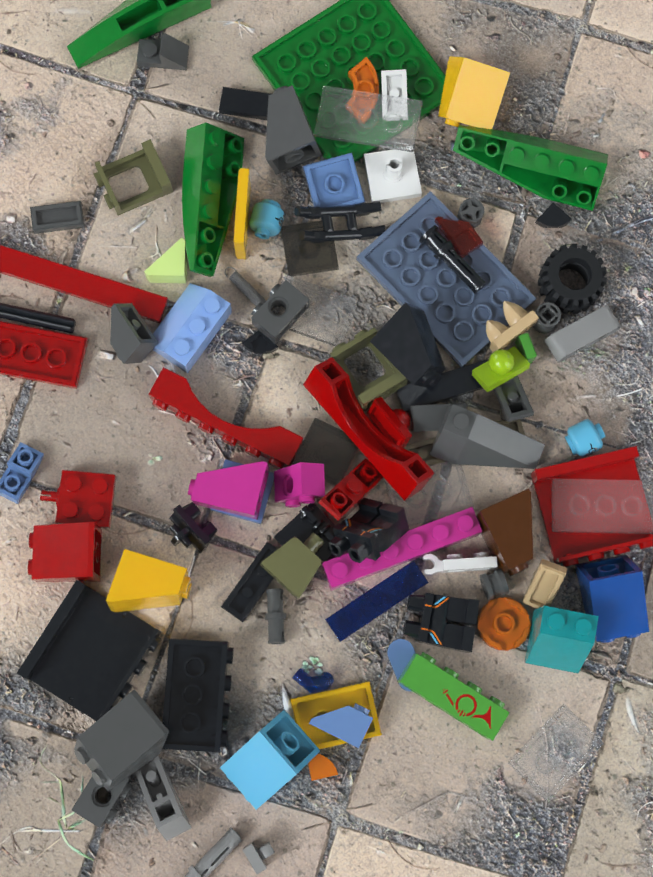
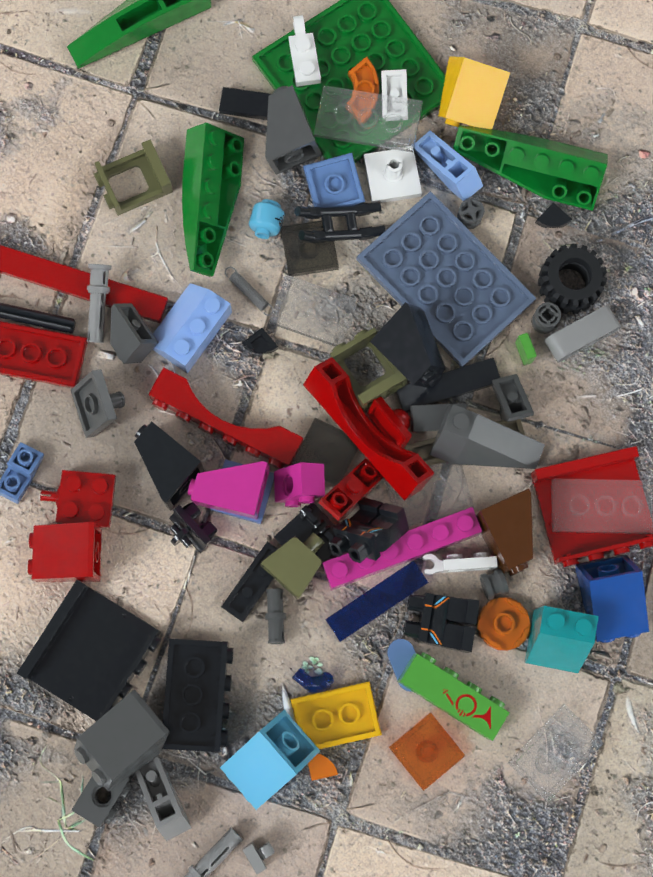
(57, 217): dark grey tile -> none
(95, 403): none -> dark grey tile
(98, 289): none -> light grey pin
(147, 583): yellow slope -> none
(164, 54): dark grey slope -> none
(167, 463): none -> black slope
(170, 266): yellowish green slope -> none
(242, 213): yellow tile -> none
(274, 325): dark grey brick -> none
(303, 55): none -> white plate
(345, 723): medium blue slope -> none
(426, 751): none -> clear orange tile
(444, 251): black pin -> none
(448, 165): none -> light blue slope
(461, 234): clear red tile -> none
(500, 368): lime tile -> none
(519, 321): tan tile -> none
(544, 584): tan tile -> none
(585, 438): medium azure head -> none

